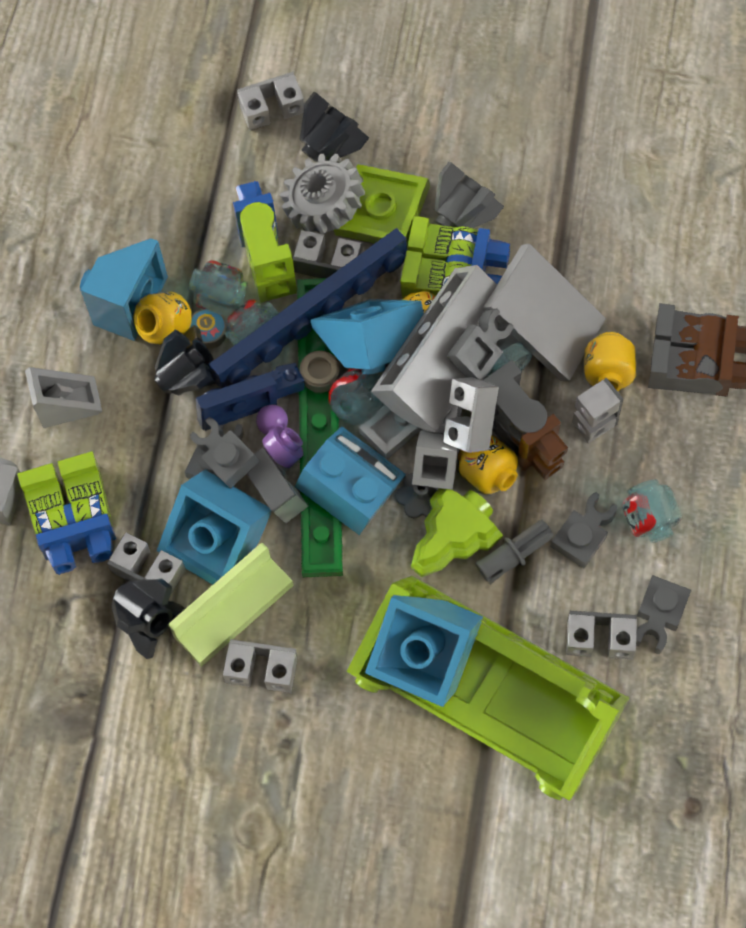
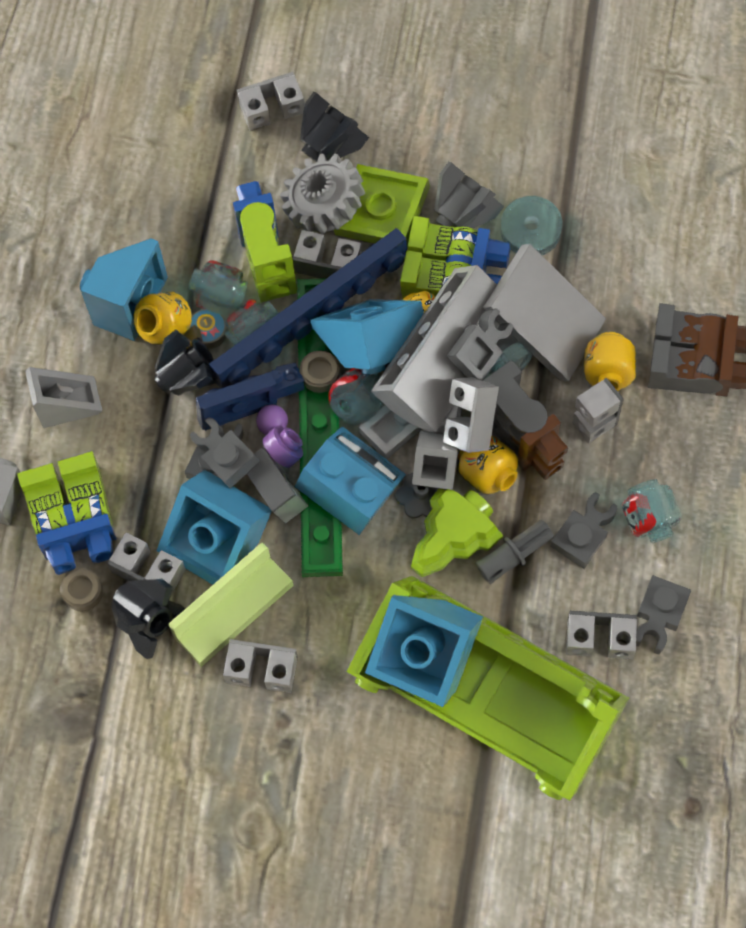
(81, 589): none -> dark tan tile
(535, 211): none -> clear light blue piece

